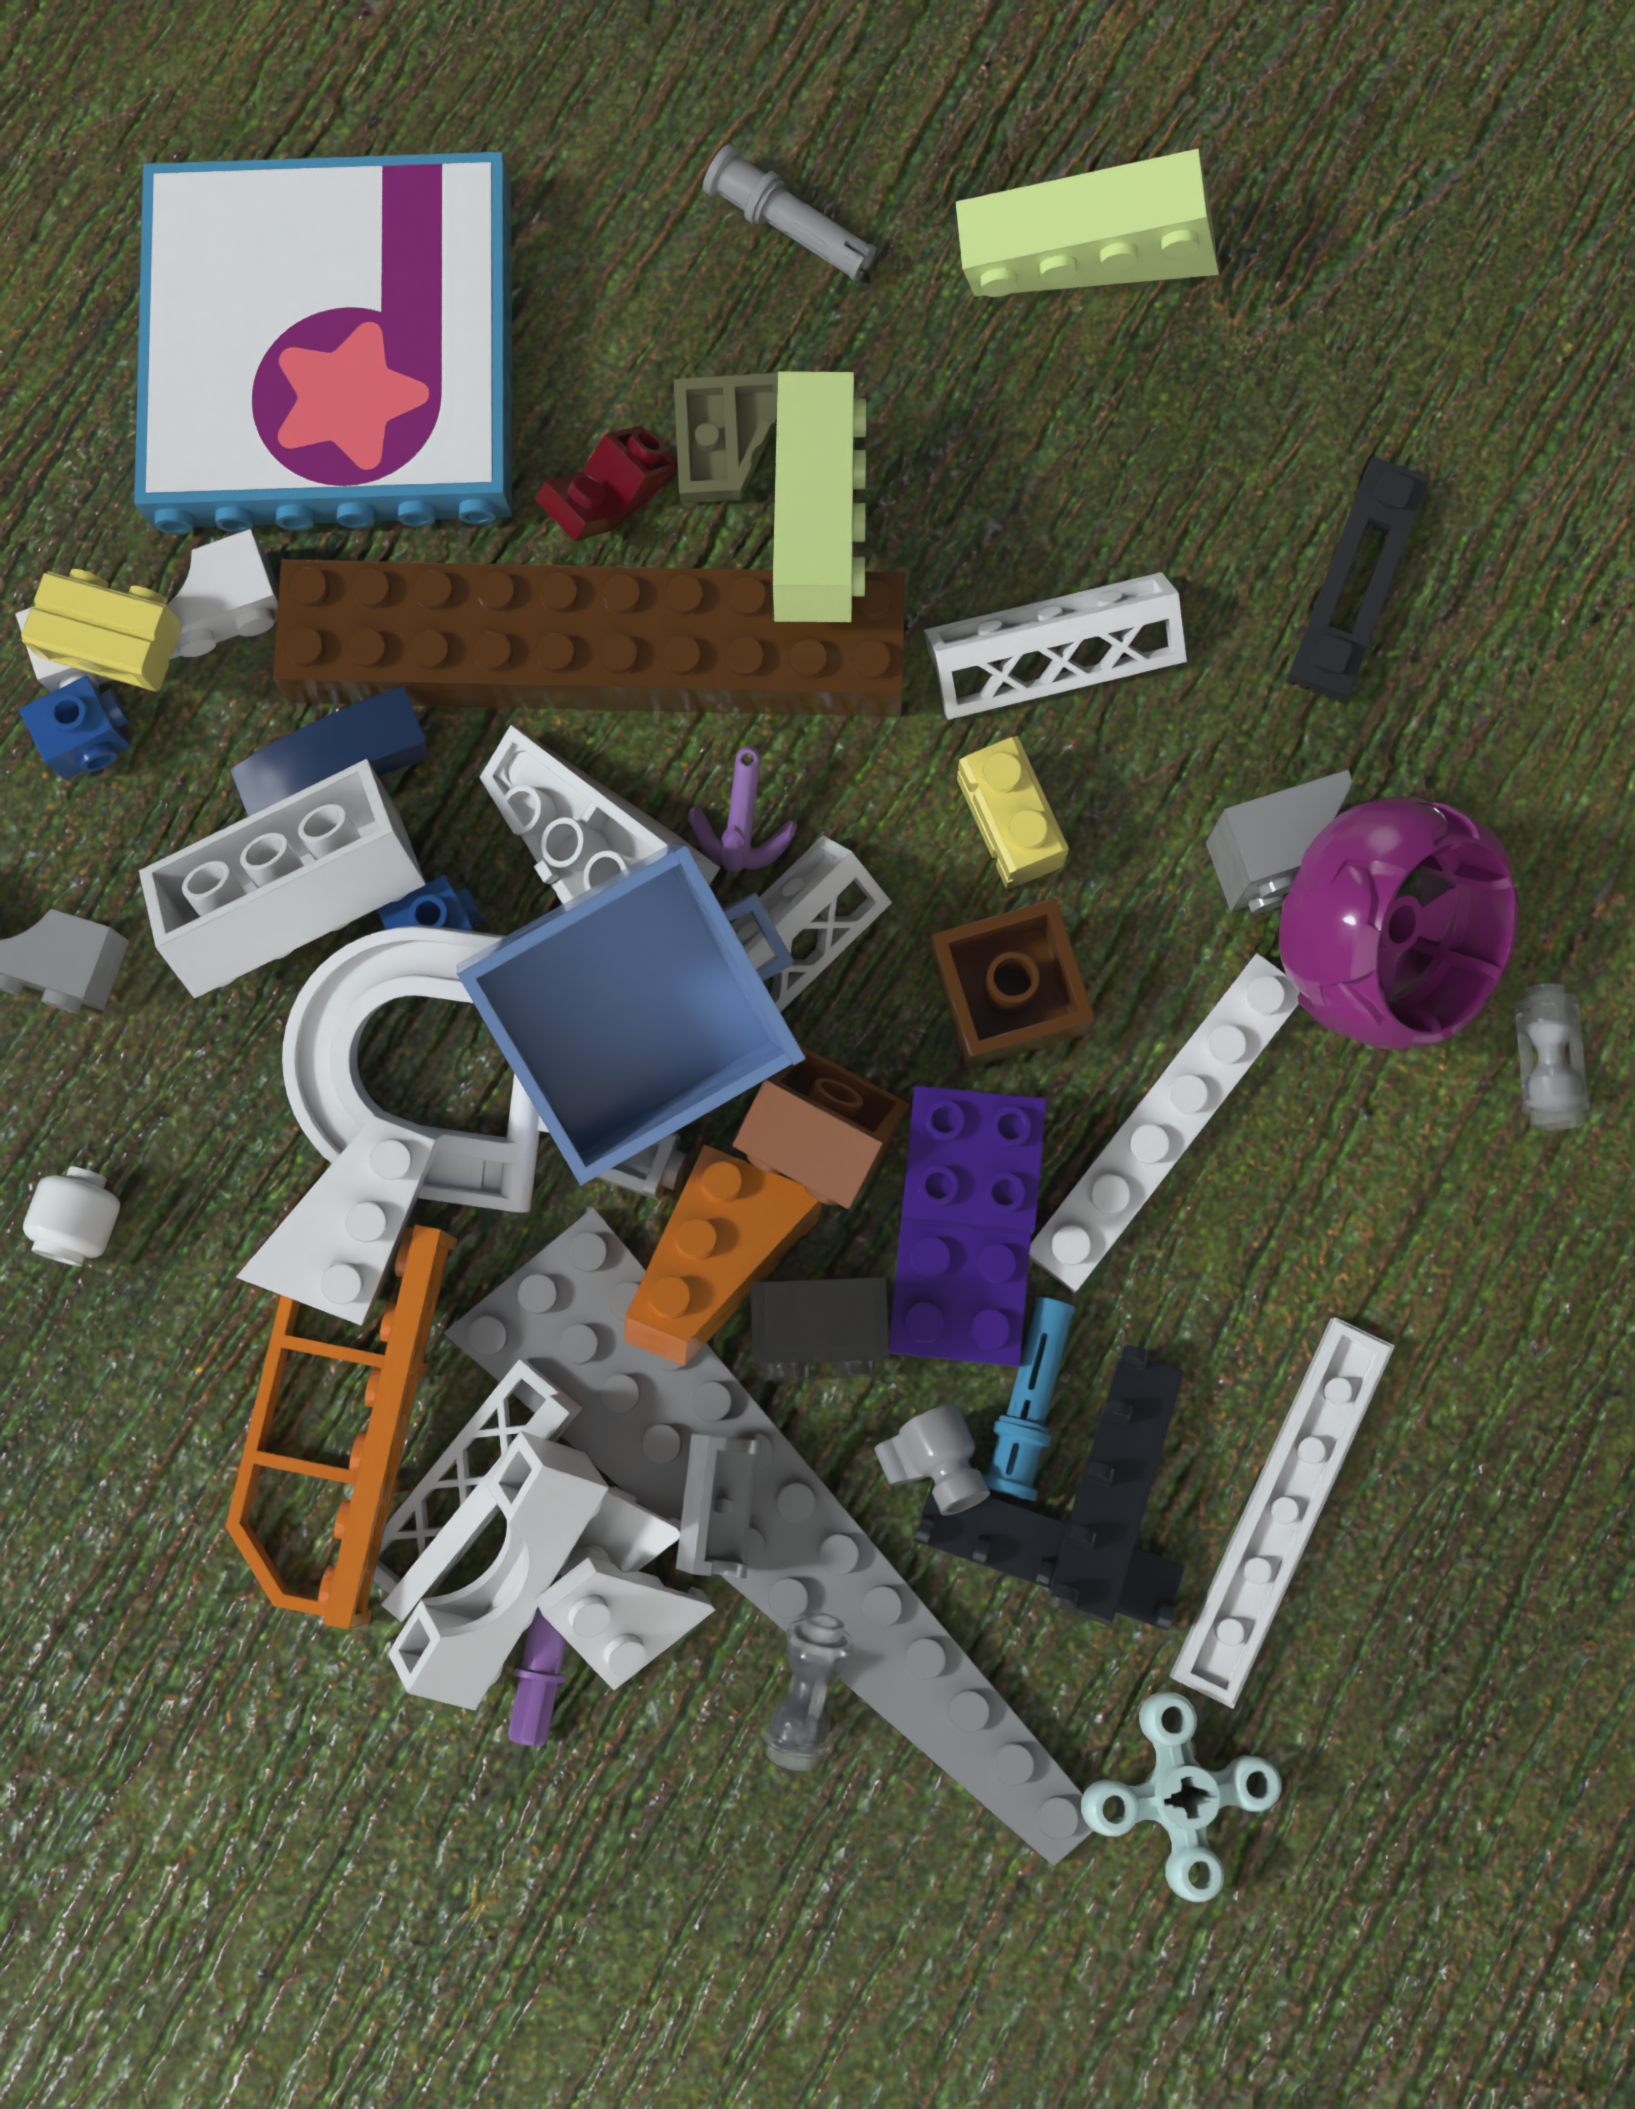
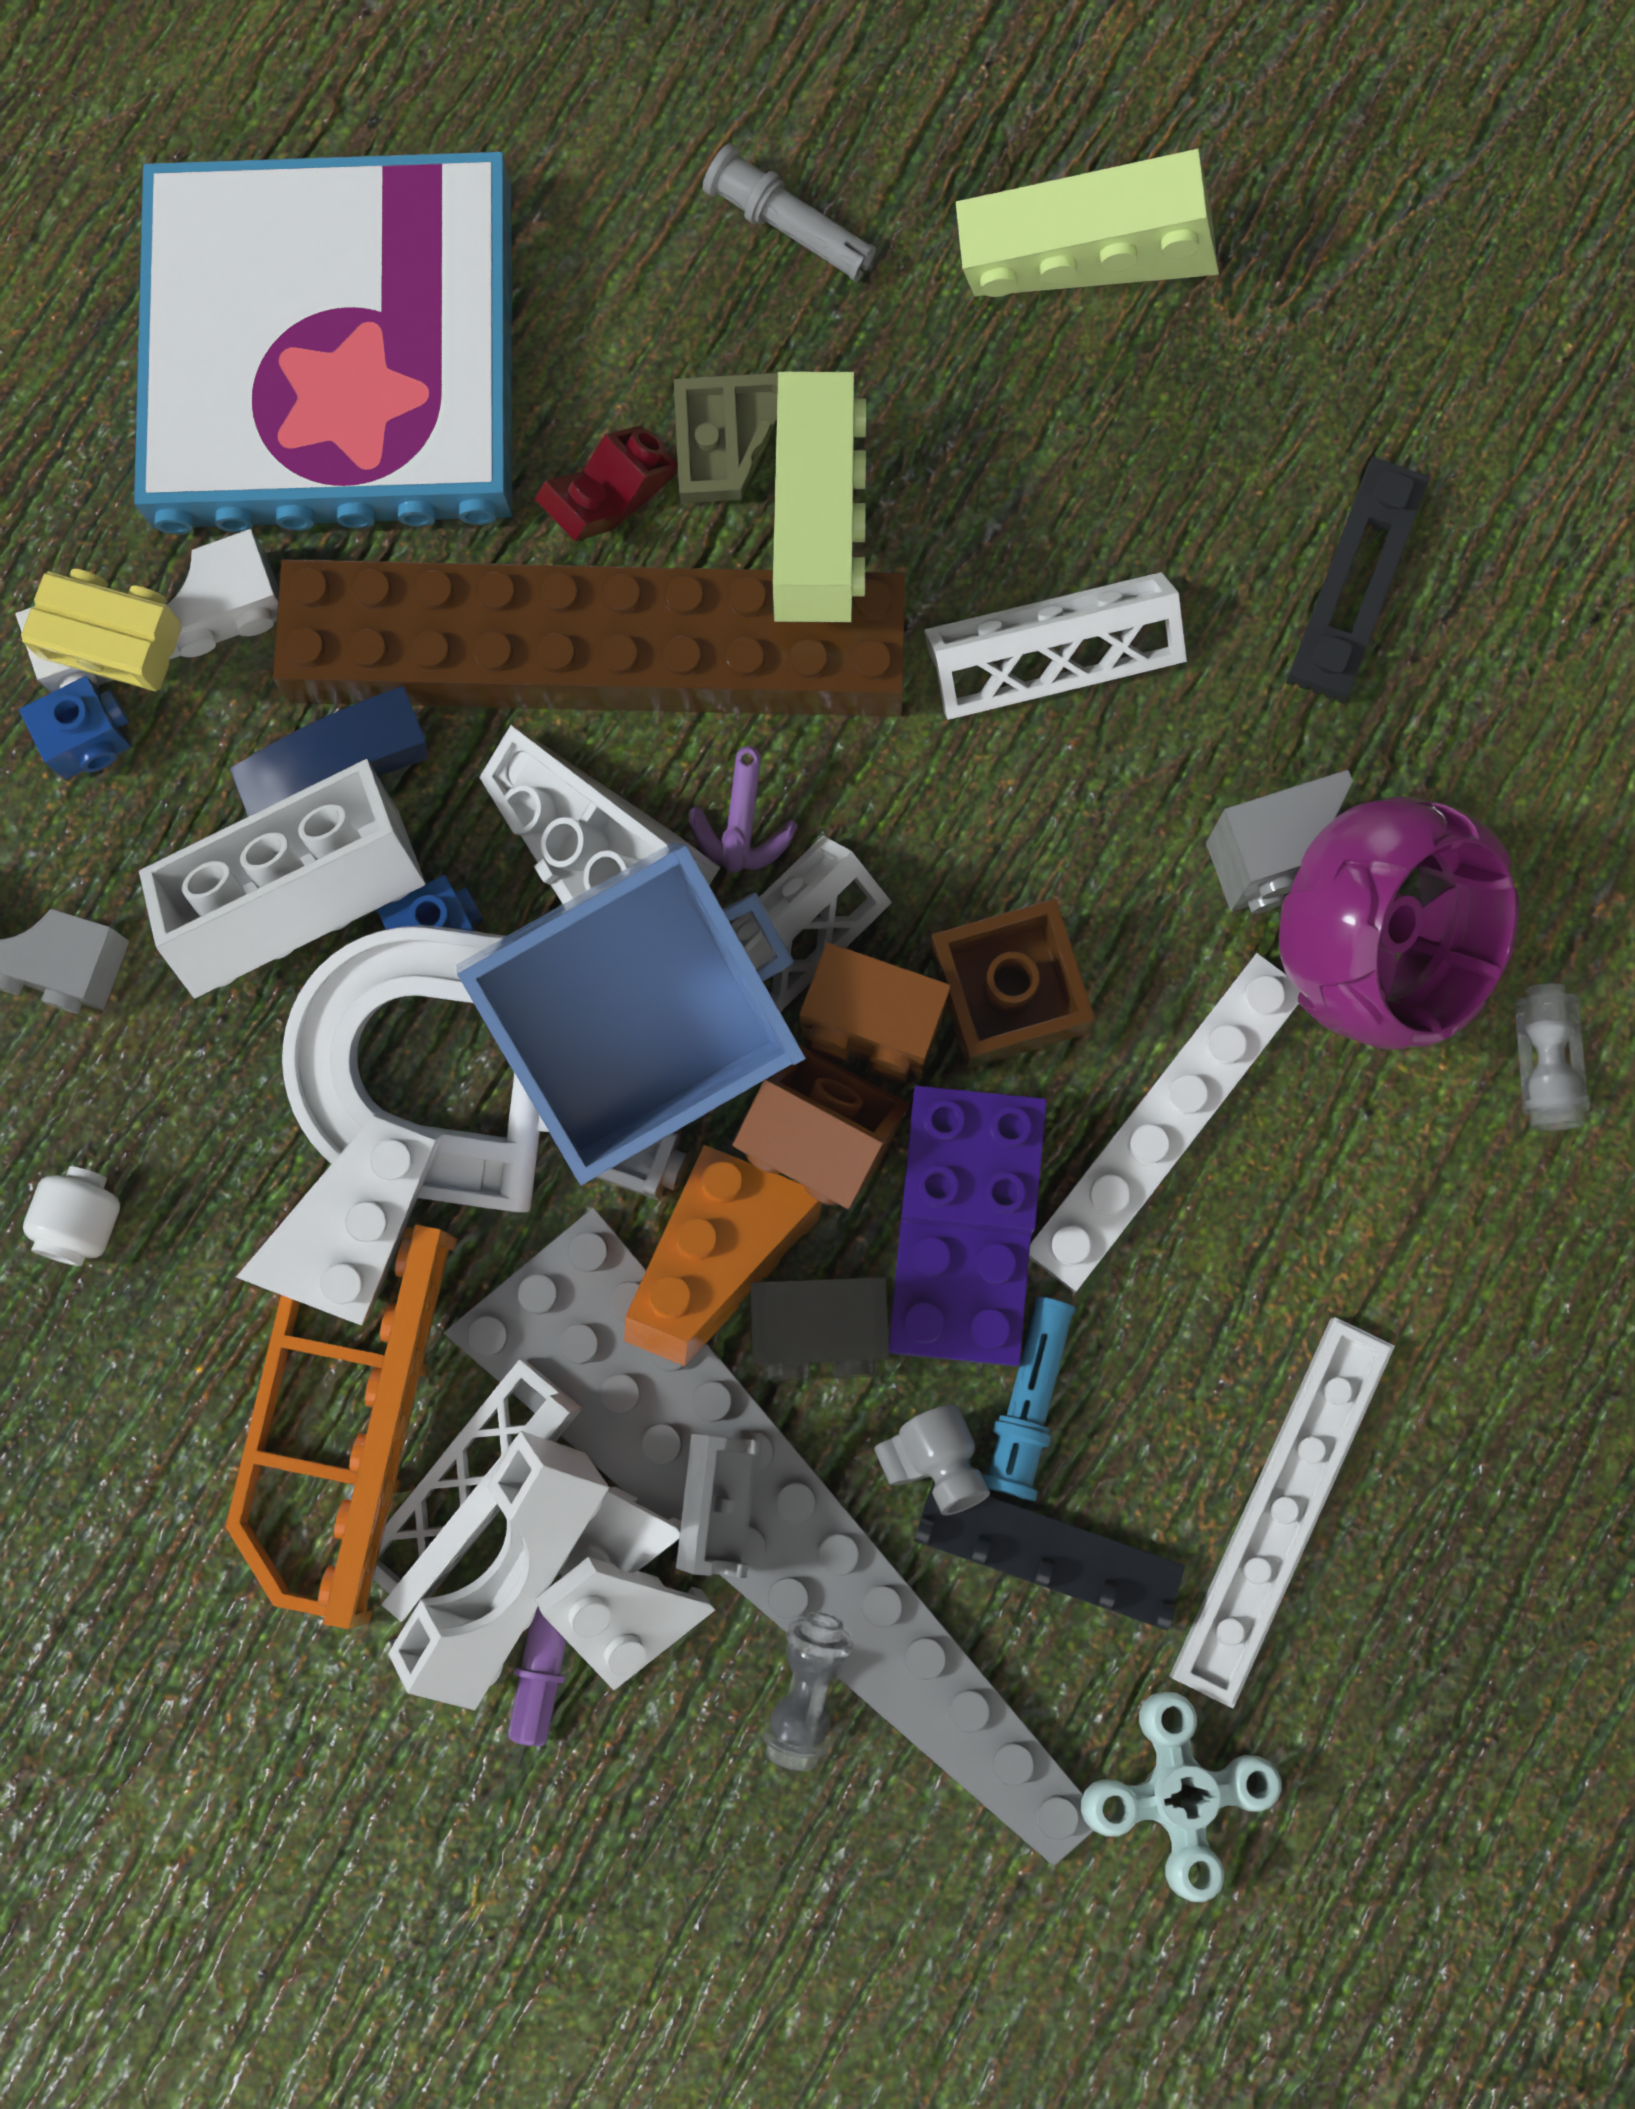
(873, 1013): none -> dark orange brick
(1012, 812): light yellow brick -> none
(1114, 1487): black hinge -> none

